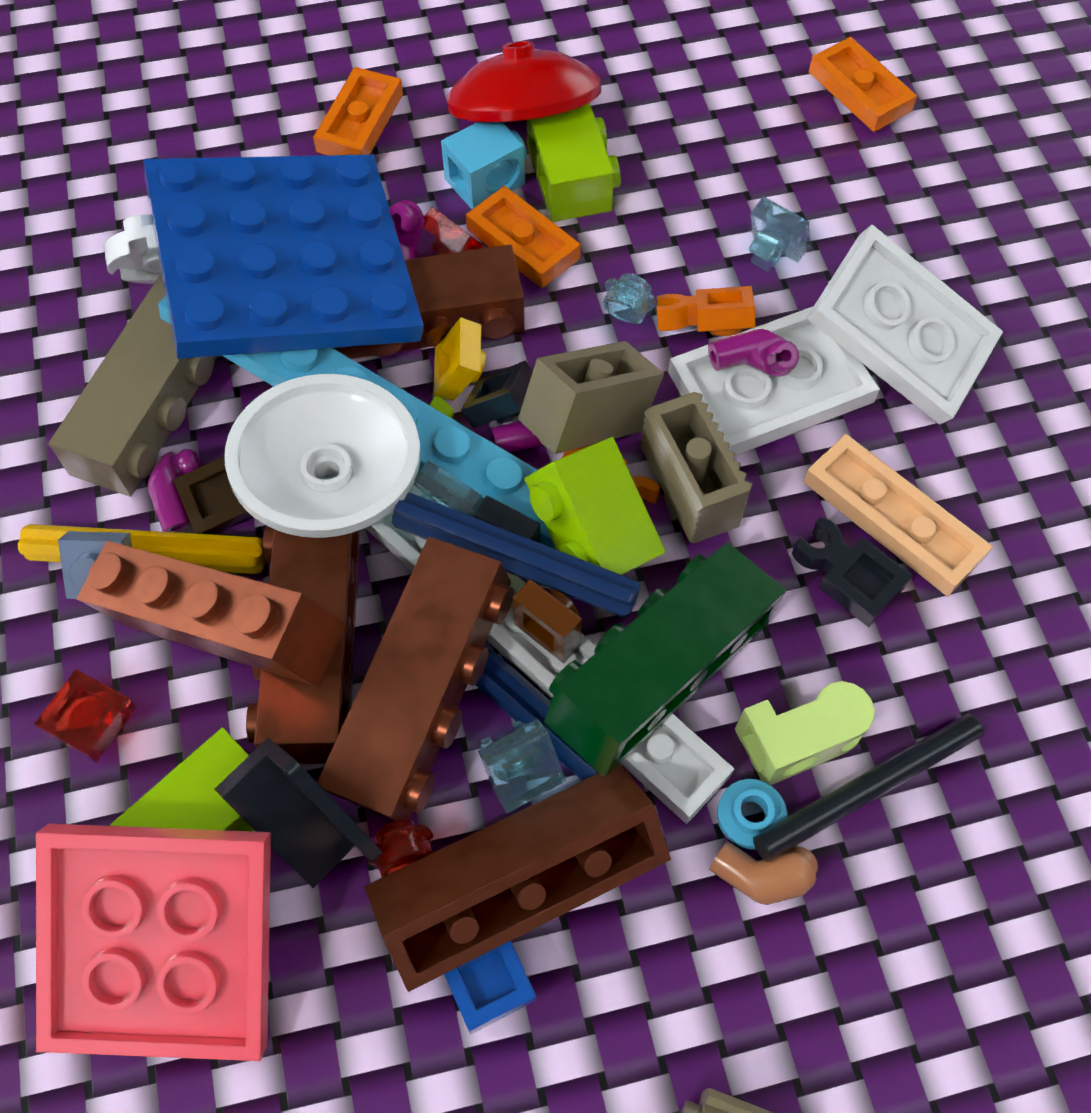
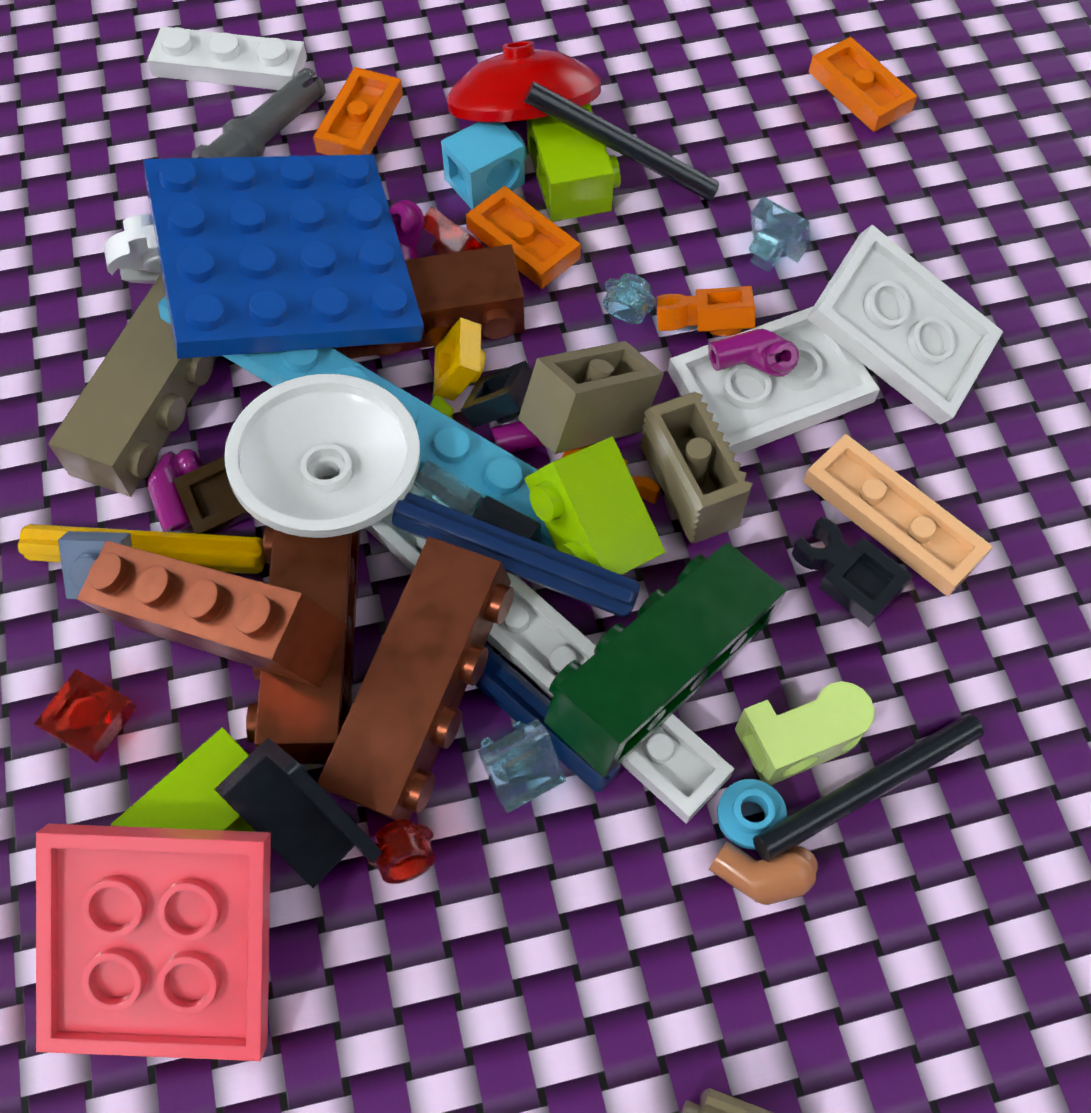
(225, 58): none -> white plate
(250, 135): none -> dark grey pin
(490, 987): blue plate -> none
(516, 875): copper brick -> none
(548, 619): reddish brown plate -> none
(620, 141): none -> black bar

